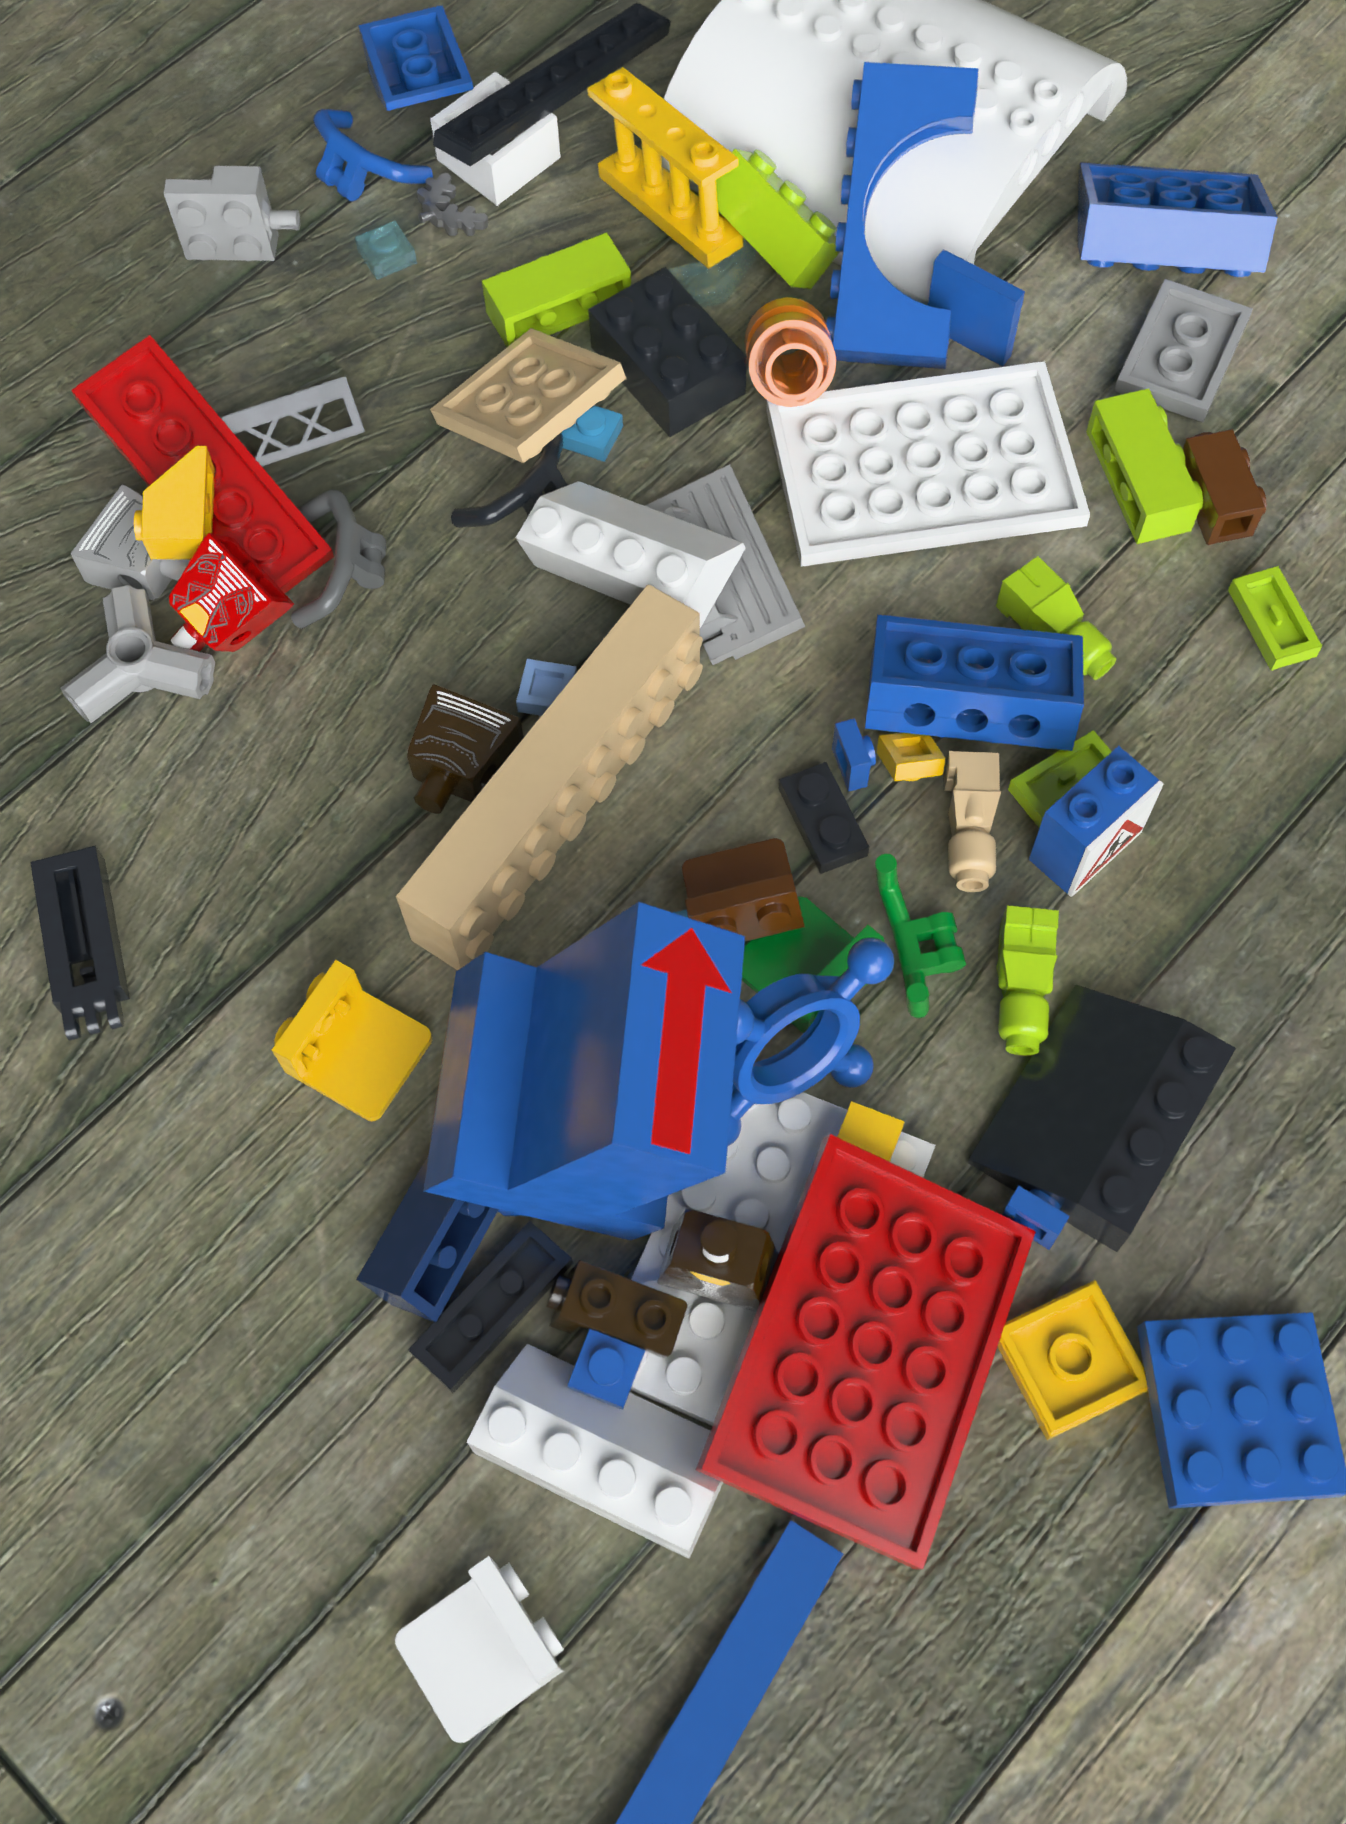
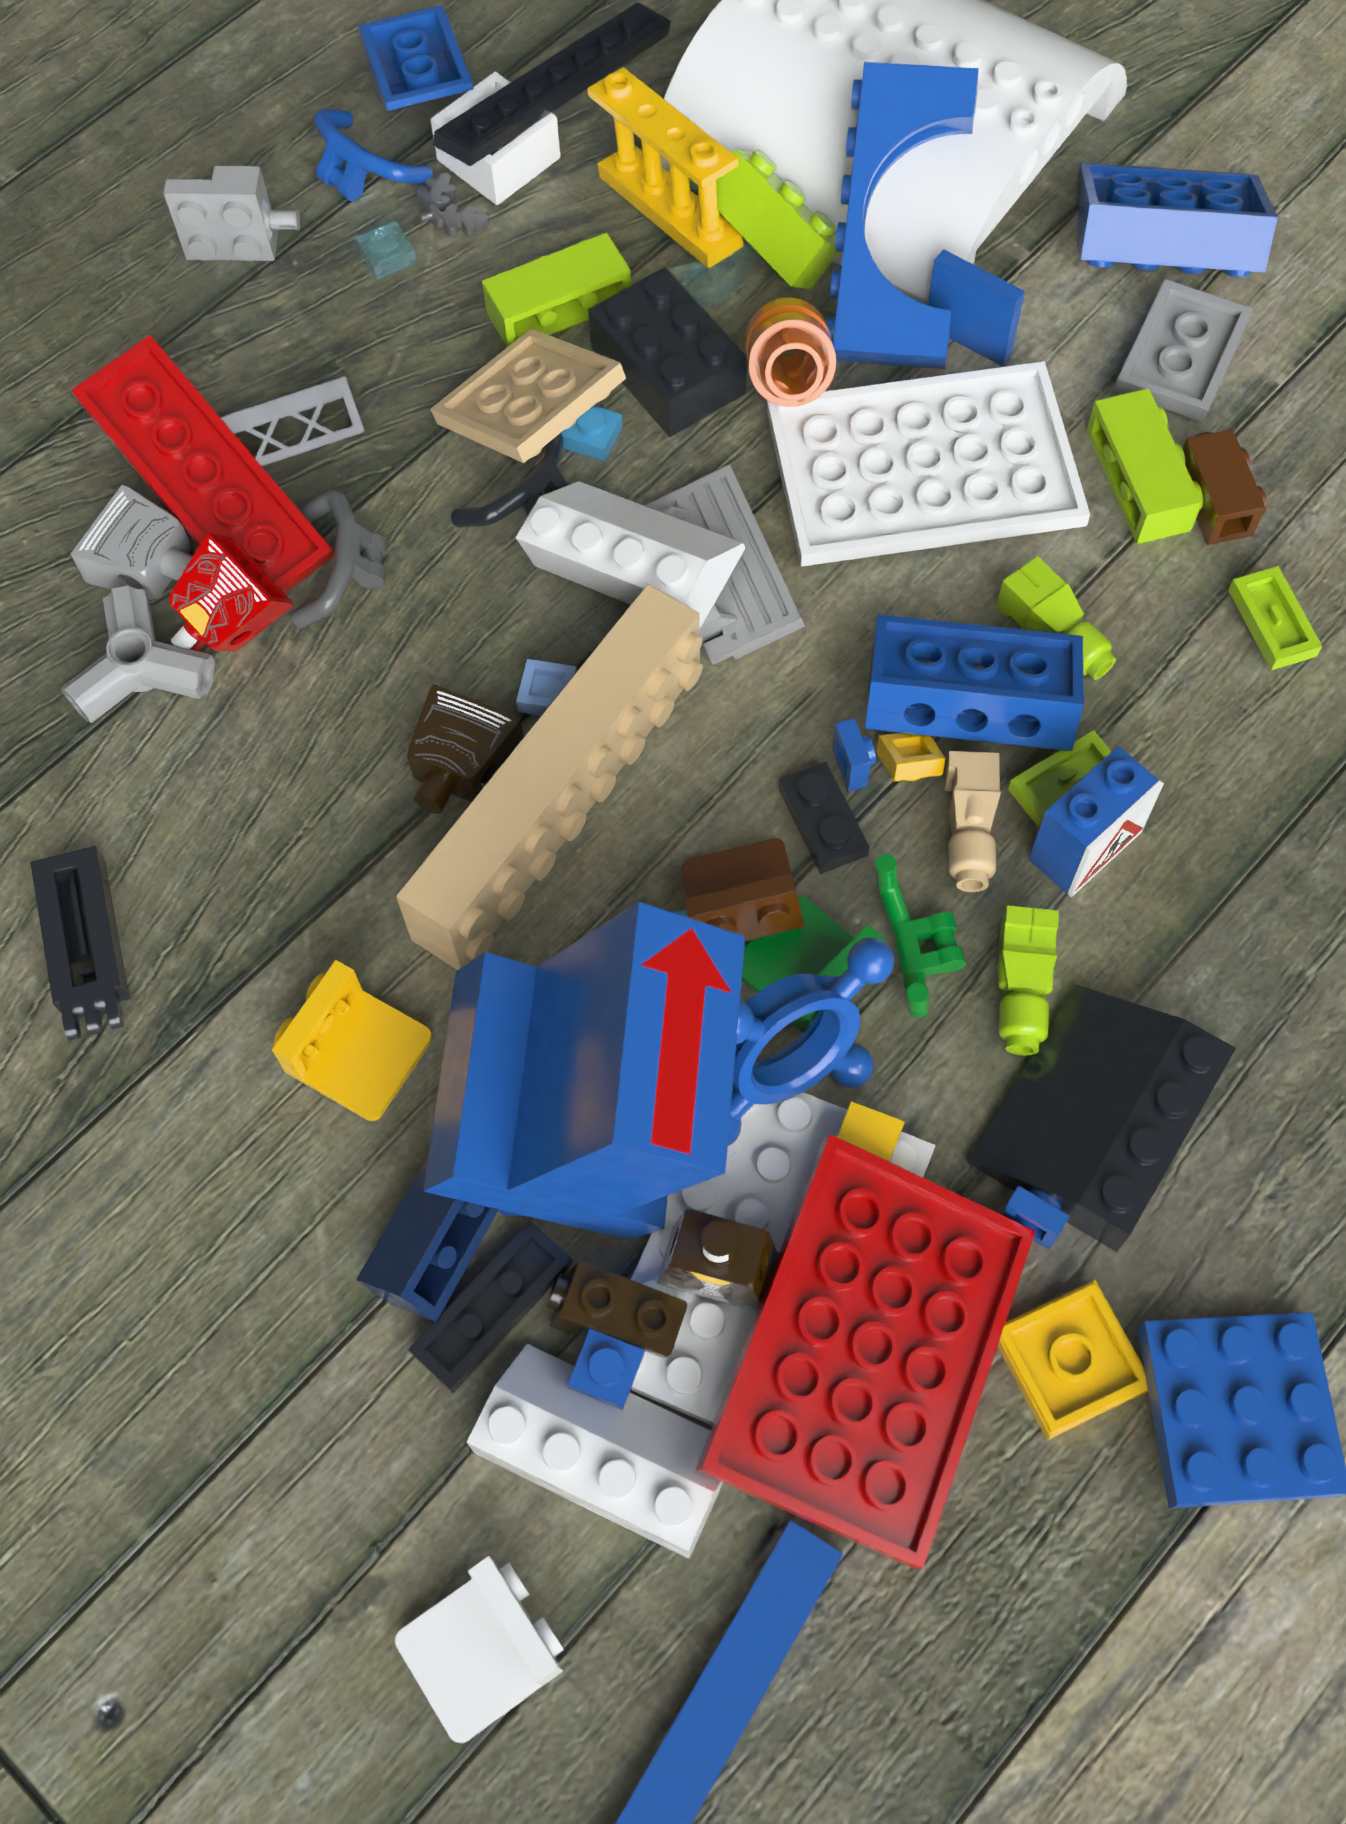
(178, 508): yellow slope -> none

